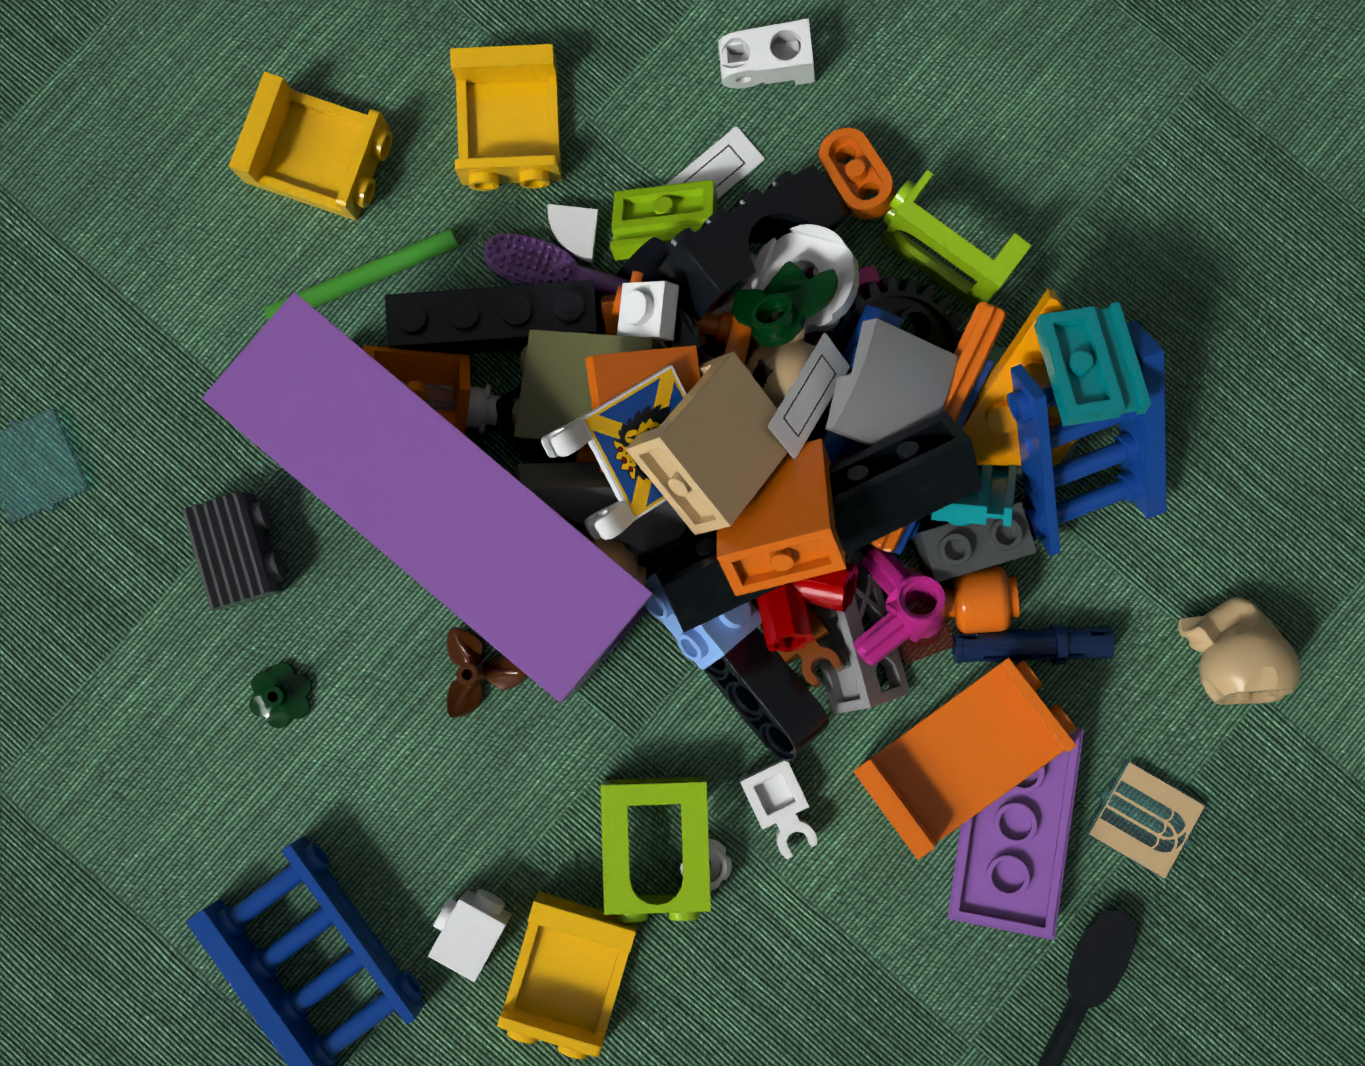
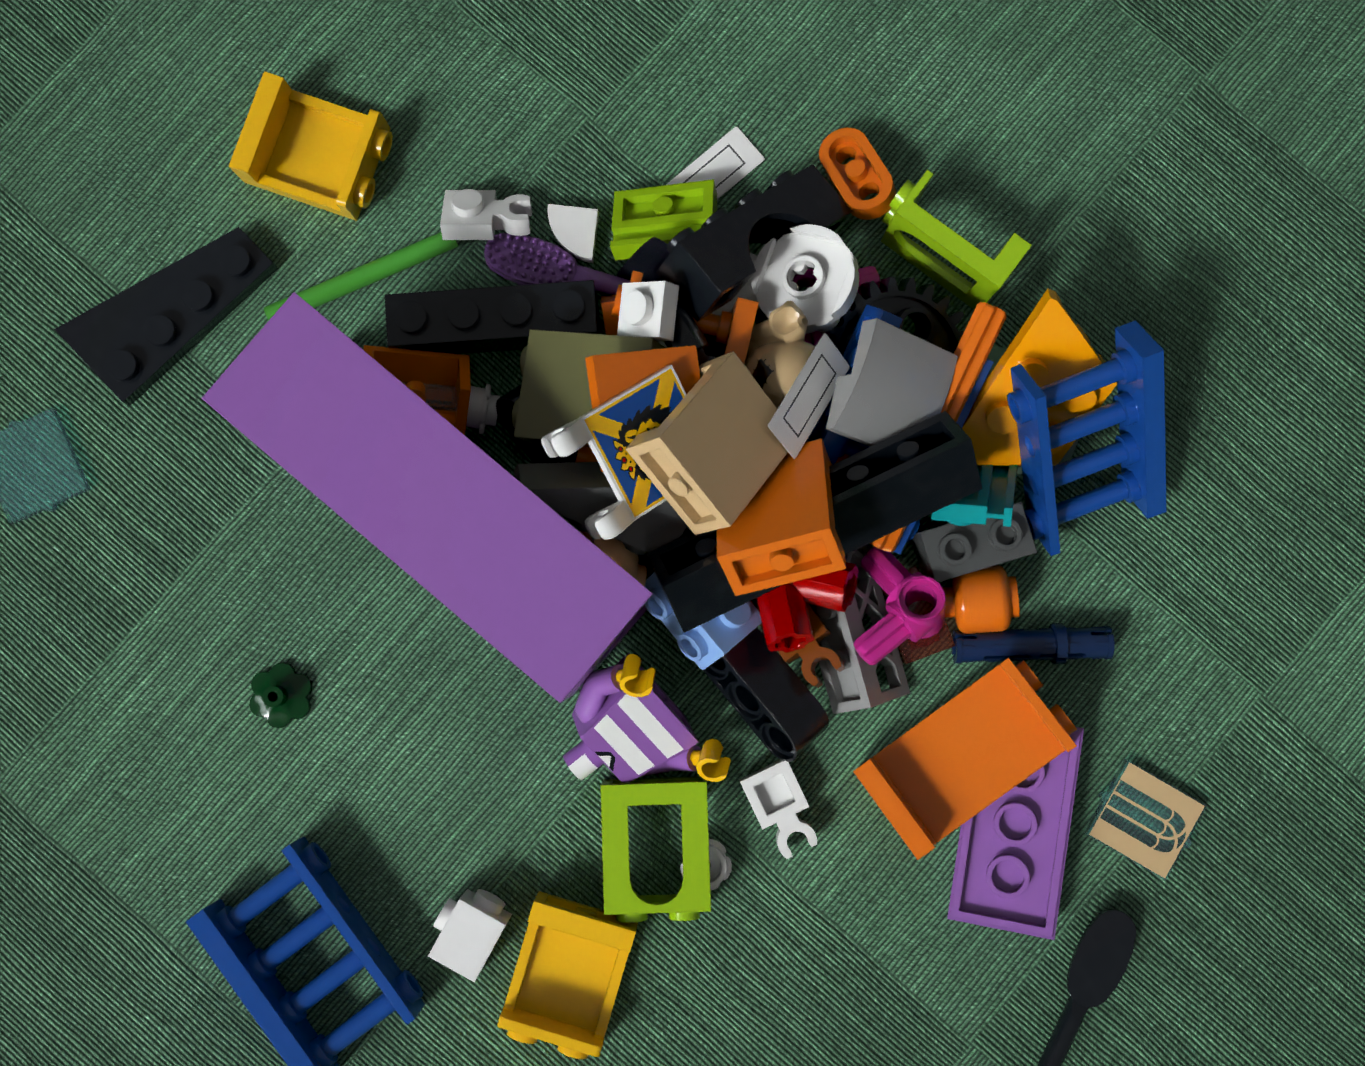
(161, 318): none -> black wing
(234, 550): dark grey brick -> none
(467, 691): reddish brown plant -> none
(478, 213): none -> white plate
(507, 116): yellow panel -> none
(637, 728): none -> torso
(767, 55): white leg -> none
(784, 304): dark green plate -> none
(1091, 364): teal plate -> none
(1241, 654): tan piece -> none

